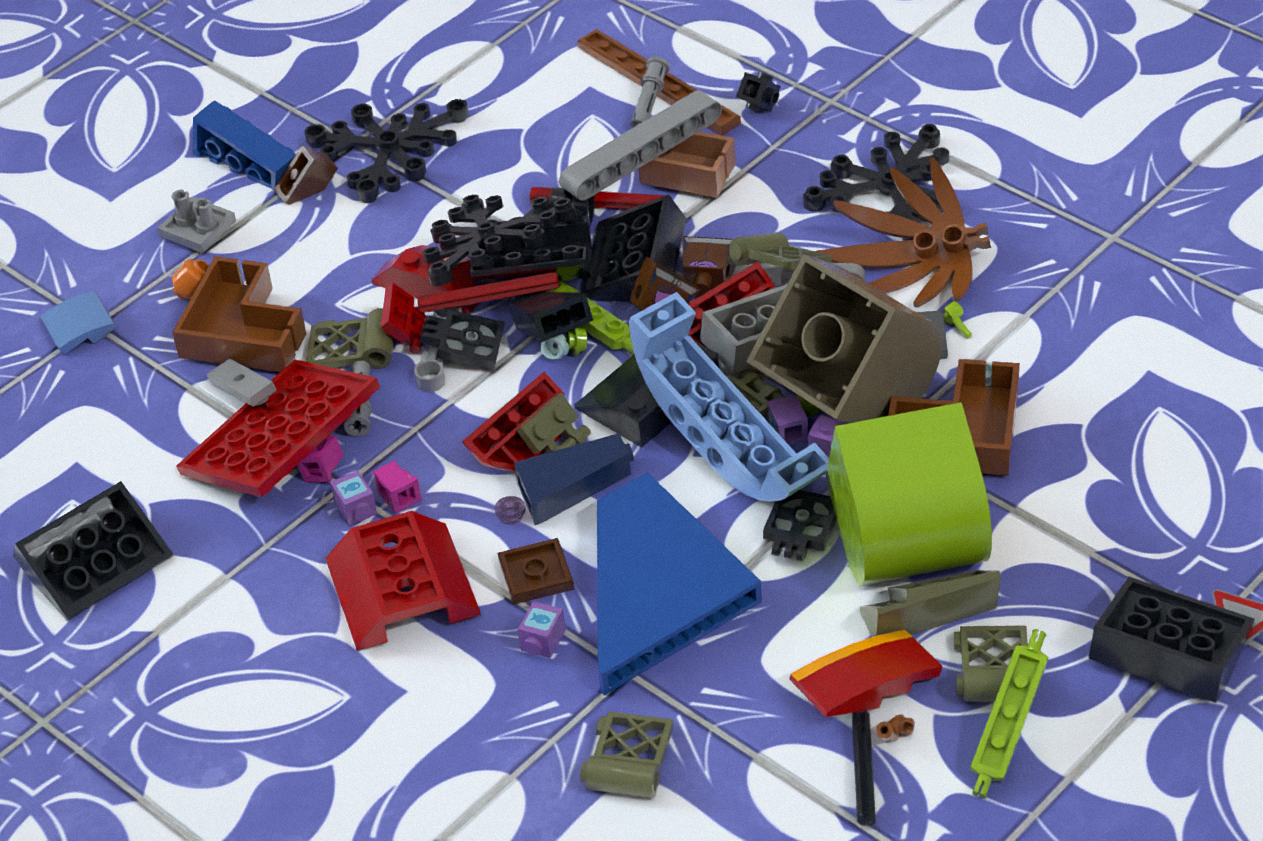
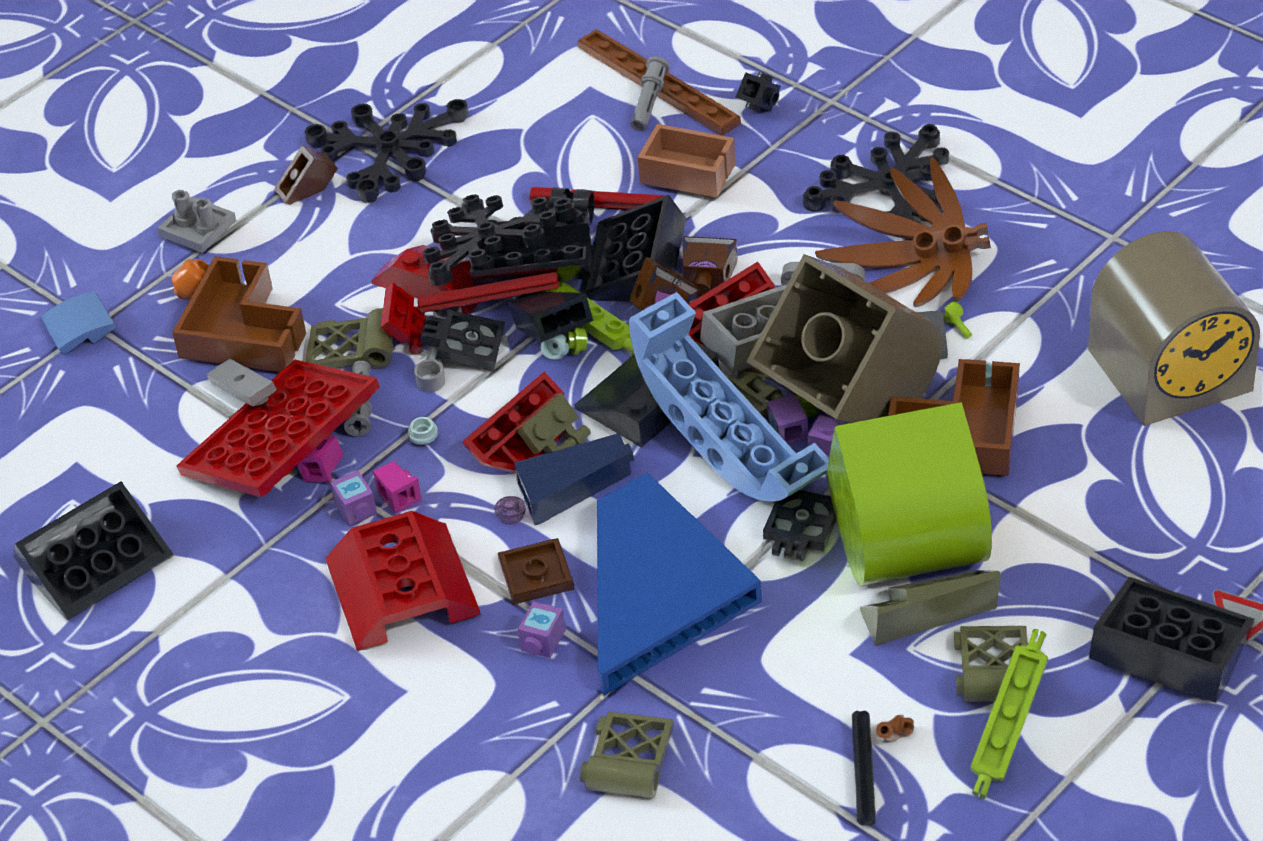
(239, 144): blue wedge -> none
(422, 431): none -> light aqua plate
(640, 145): light grey beam -> none
(770, 249): olive piece -> none
(864, 673): red slope -> none
(1170, 329): none -> dark tan brick

